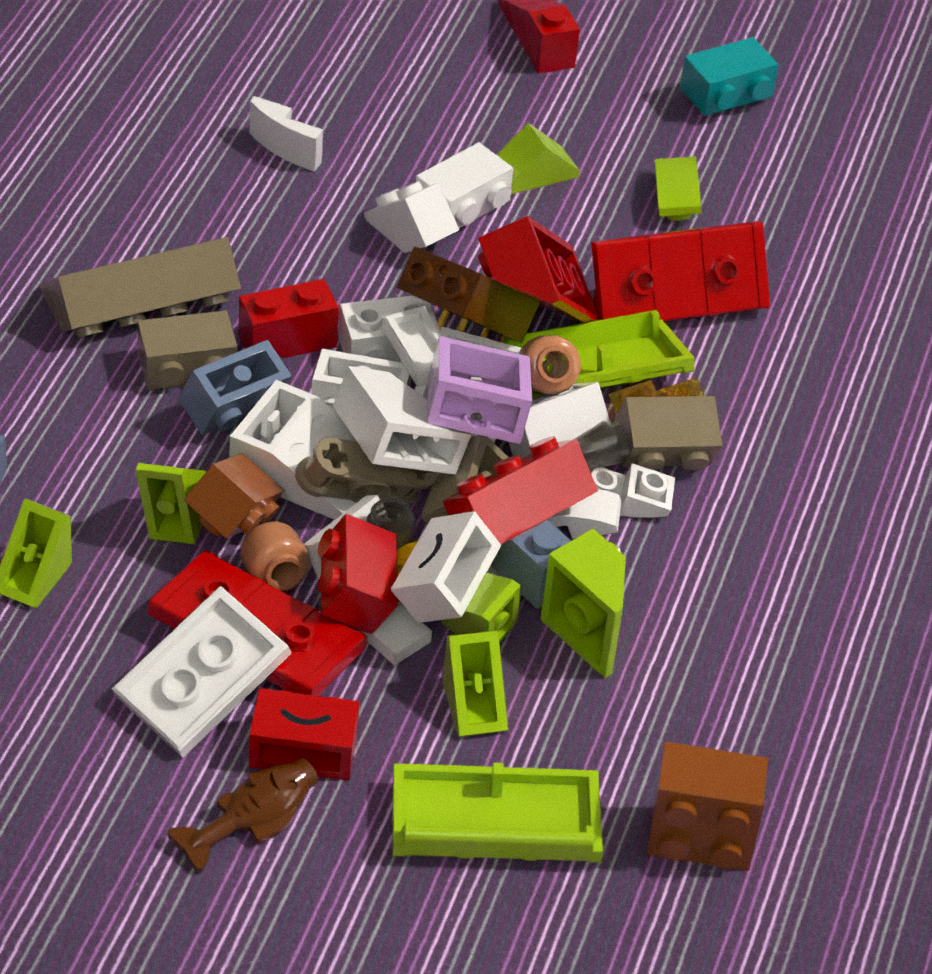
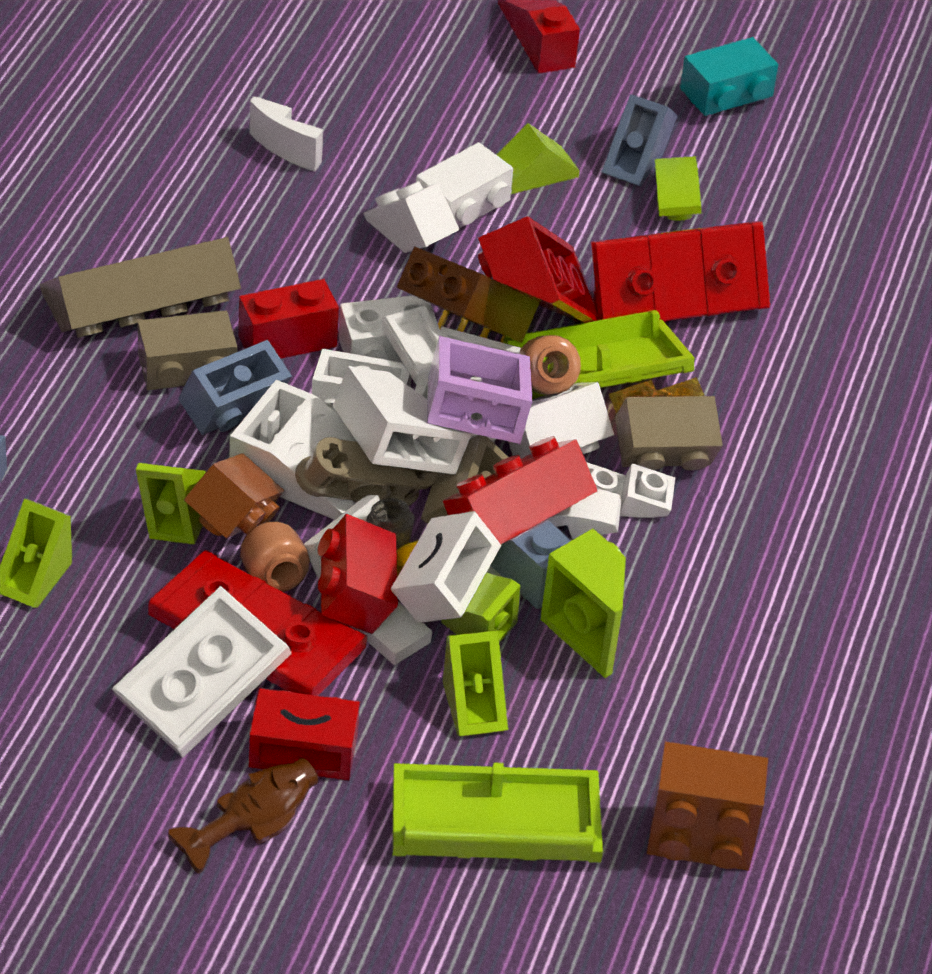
(604, 445): clear smoke cone -> none
(639, 140): none -> sand blue slope

